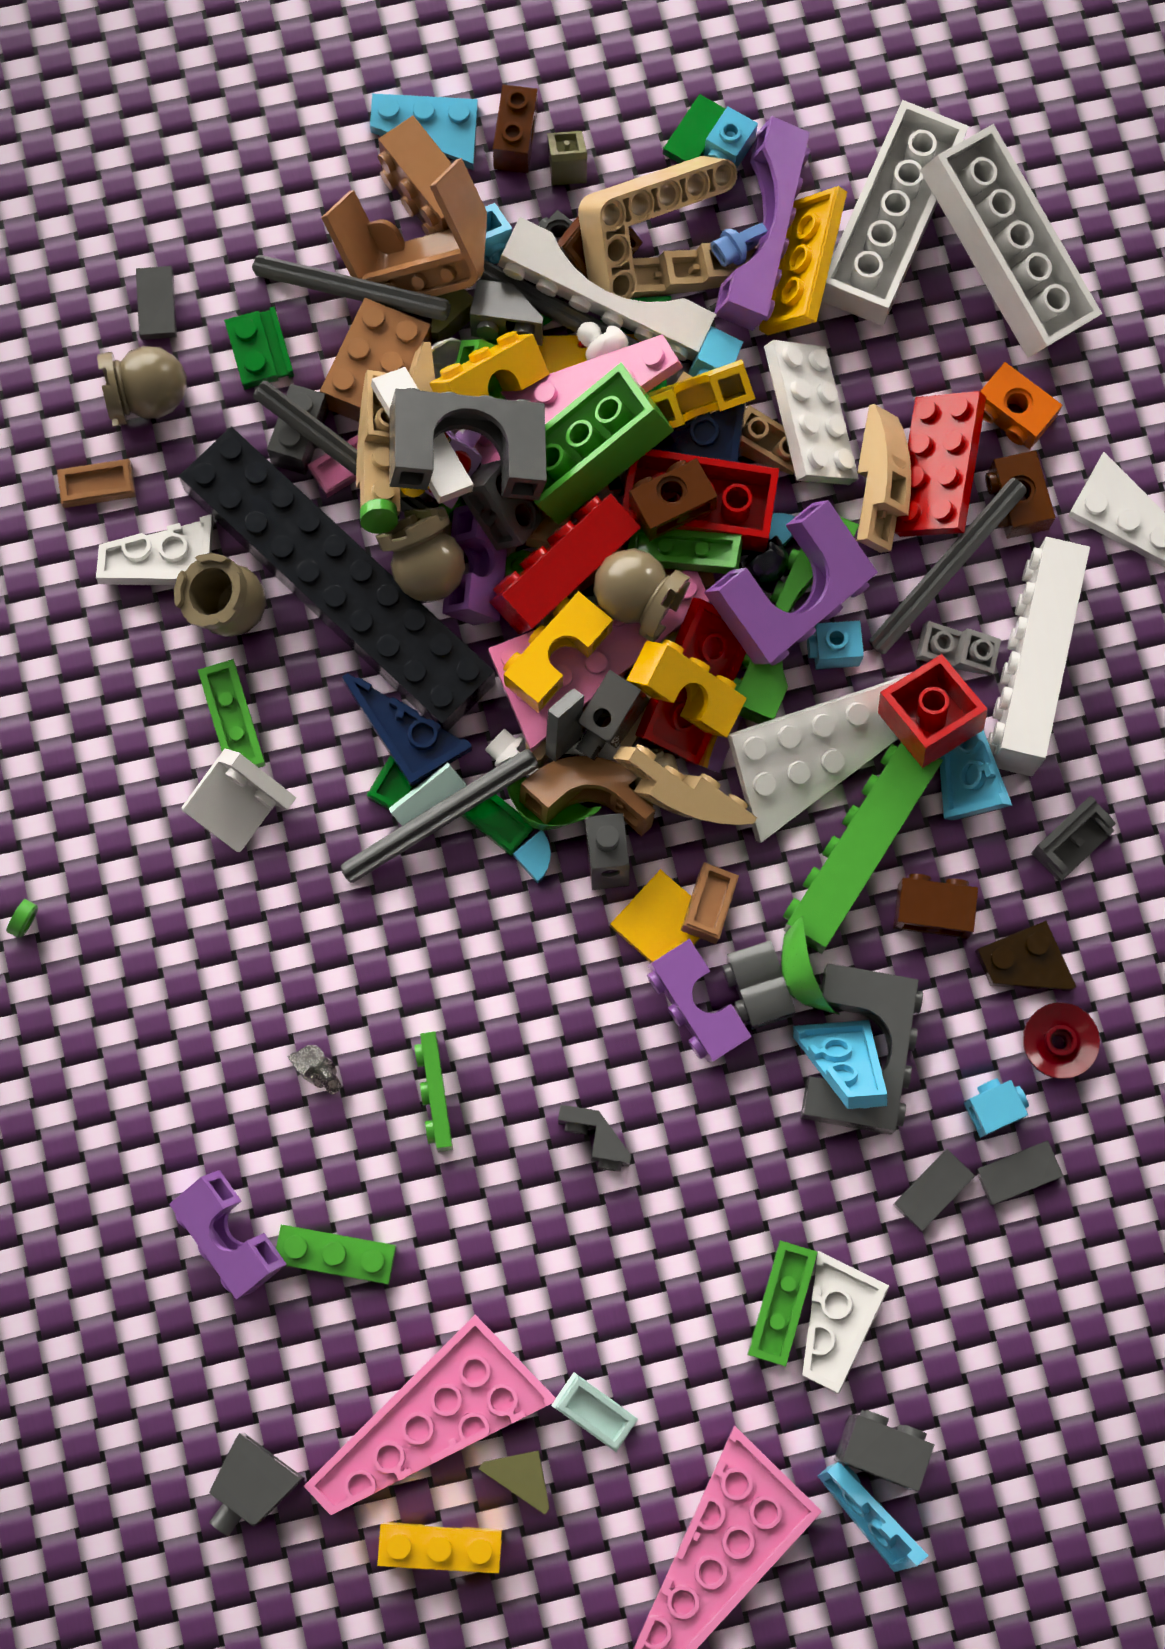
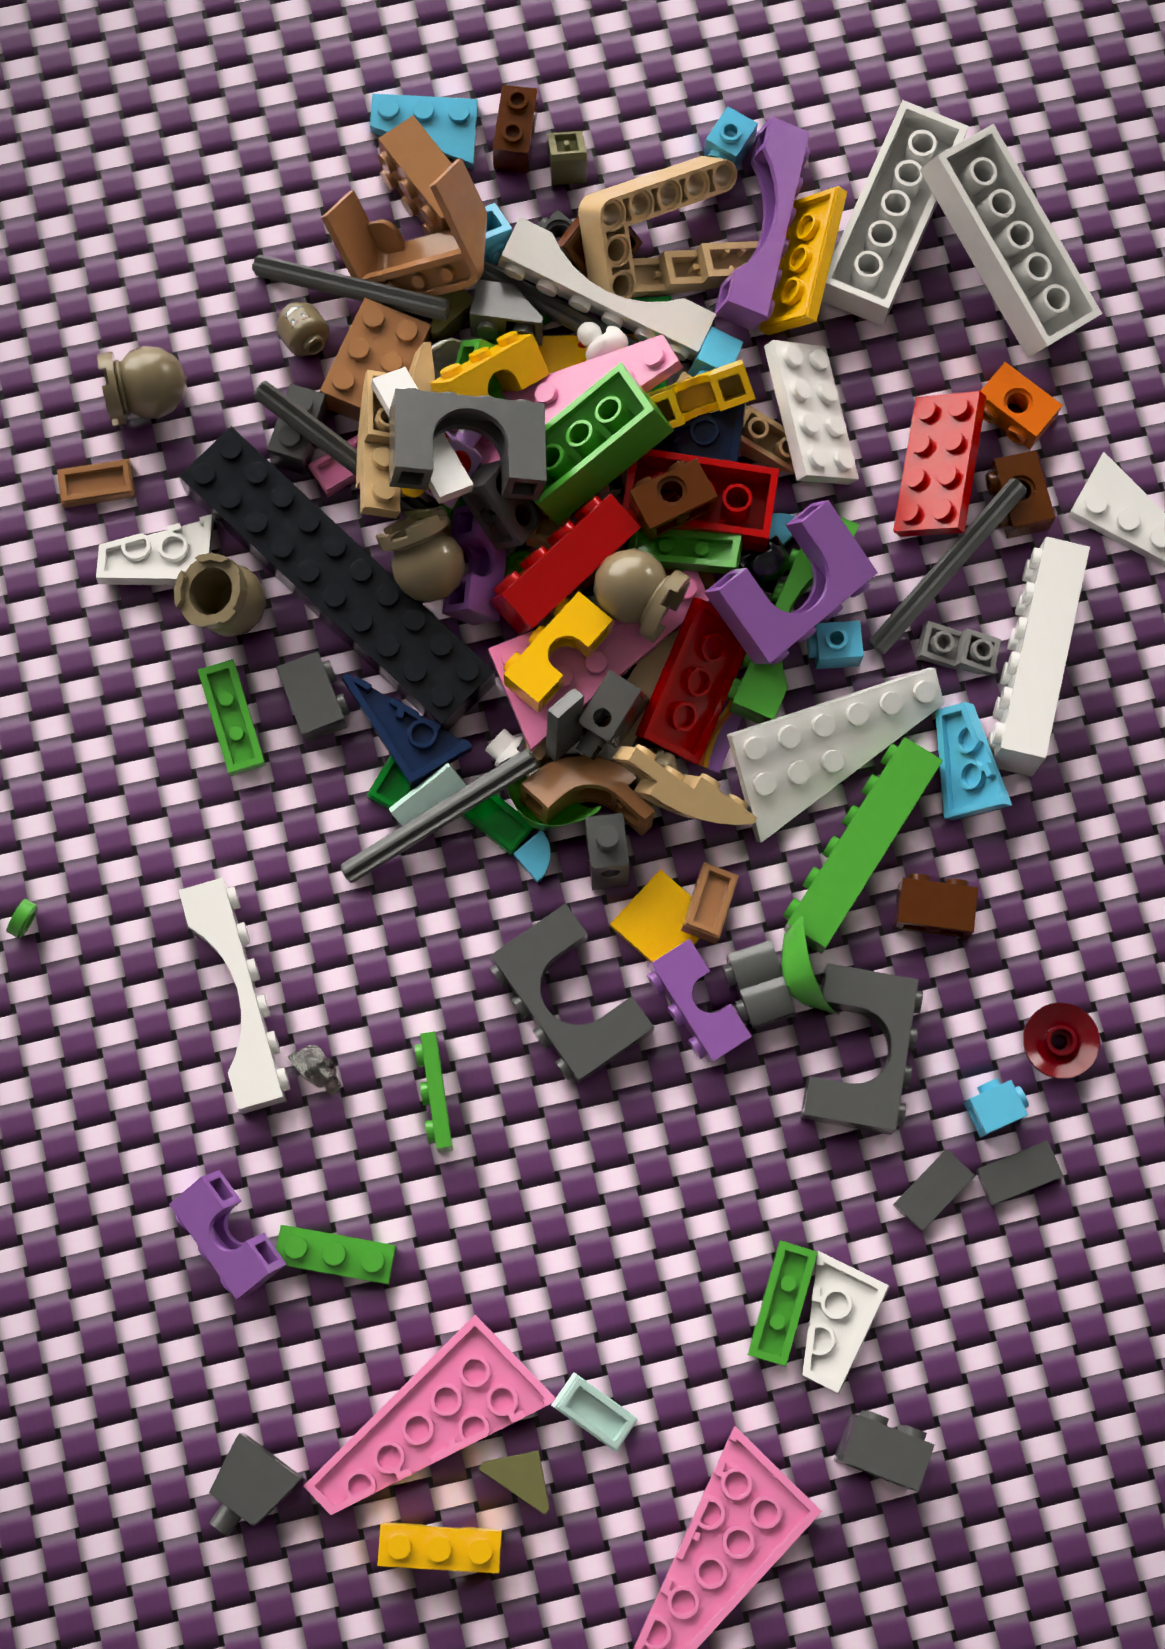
(156, 302): dark grey tile -> none
(235, 799): white bracket -> none
(254, 1070): none -> white arch
(259, 347): green plate -> none
(302, 329): none -> dark tan head
(312, 696): none -> dark grey brick
(378, 516): bright green tile -> none
(580, 1047): none -> dark grey arch
(607, 1146): dark grey slope -> none
(690, 135): green tile -> none
(710, 701): yellow arch -> none
(733, 246): medium blue piece -> none
(846, 1060): medium azure wing -> none
(872, 1519): medium azure wing -> none
(888, 474): tan slope -> none
(932, 710): red brick -> none
(1026, 960): dark brown wing -> none
(1074, 839): dark grey hinge -> none

